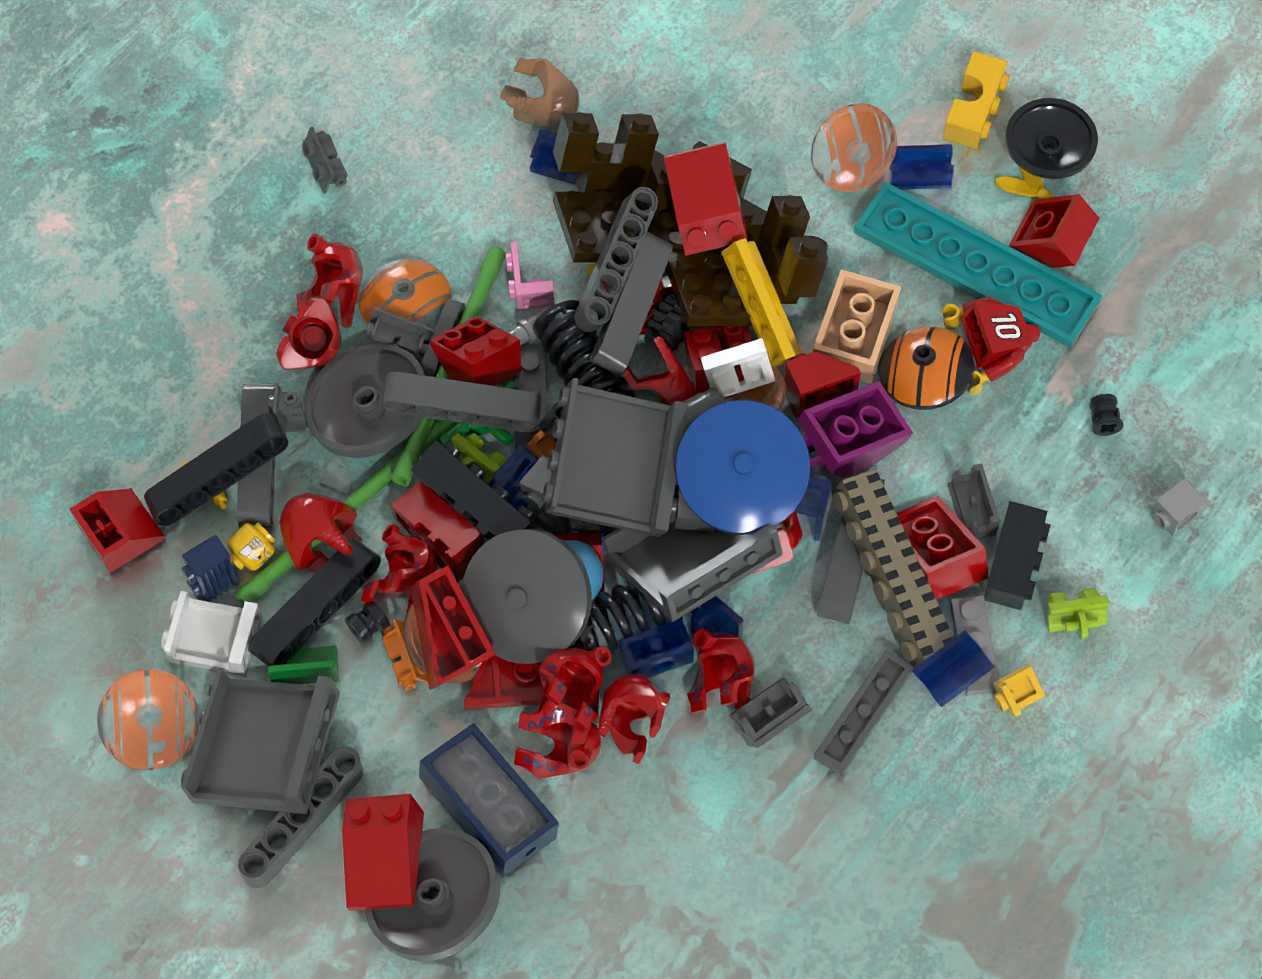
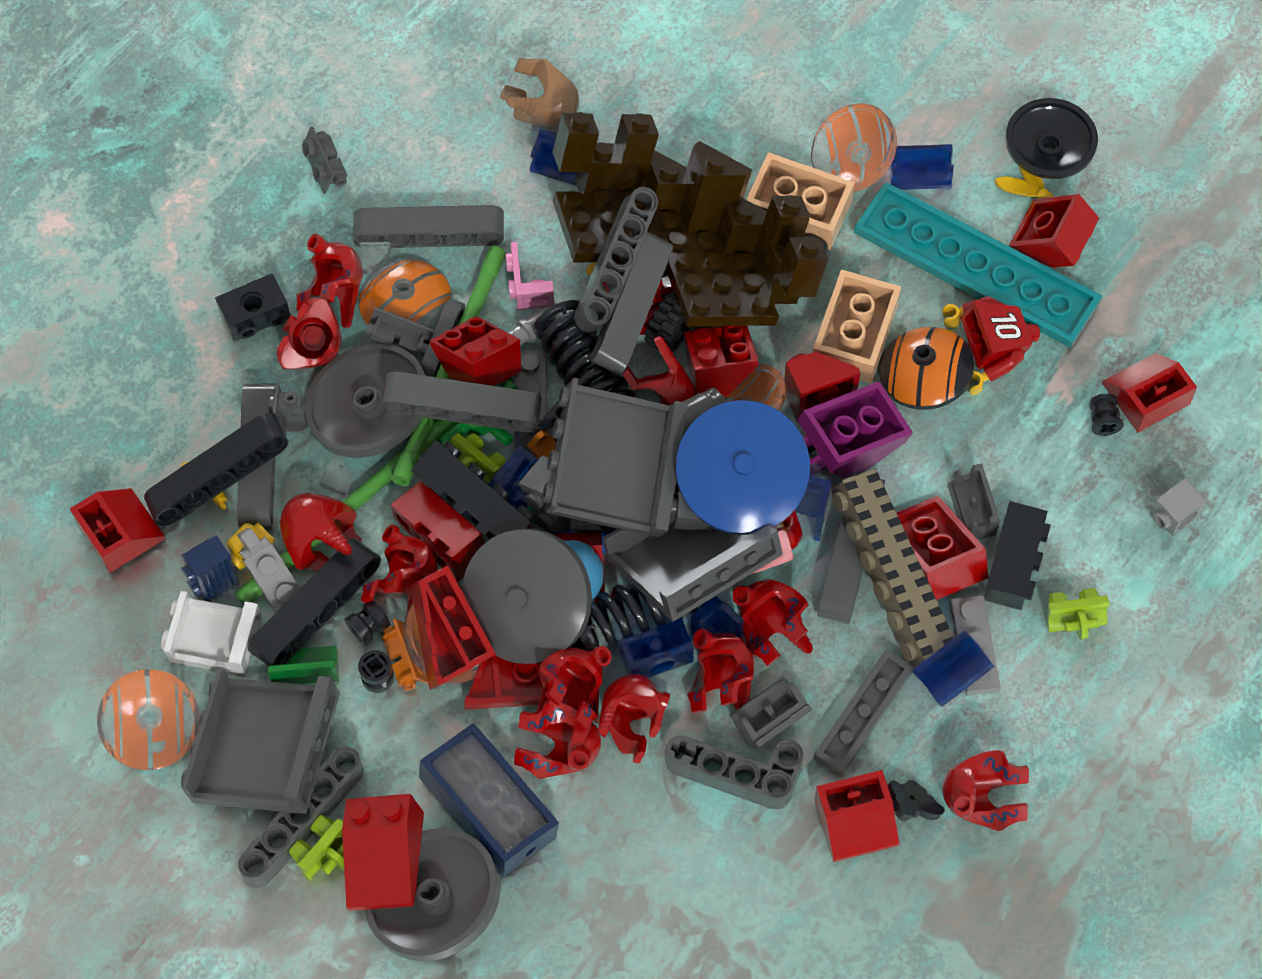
(261, 294): none -> black brick
(267, 569): none -> light grey hinge
(325, 853): none -> lime hips
(373, 254): none -> clear tile
(381, 676): none -> black wheel
(430, 226): none -> dark grey beam
(705, 198): red slope -> none
(733, 765): none -> dark grey beam
(753, 362): white piece -> none
(761, 301): yellow panel -> none
(769, 609): none -> red piece
(823, 193): none -> light nougat brick
(857, 815): none -> red slope
(912, 800): none -> black animal
(969, 120): yellow arch -> none
(970, 781): none -> red piece
(1017, 690): yellow bracket -> none
(1151, 390): none -> red slope

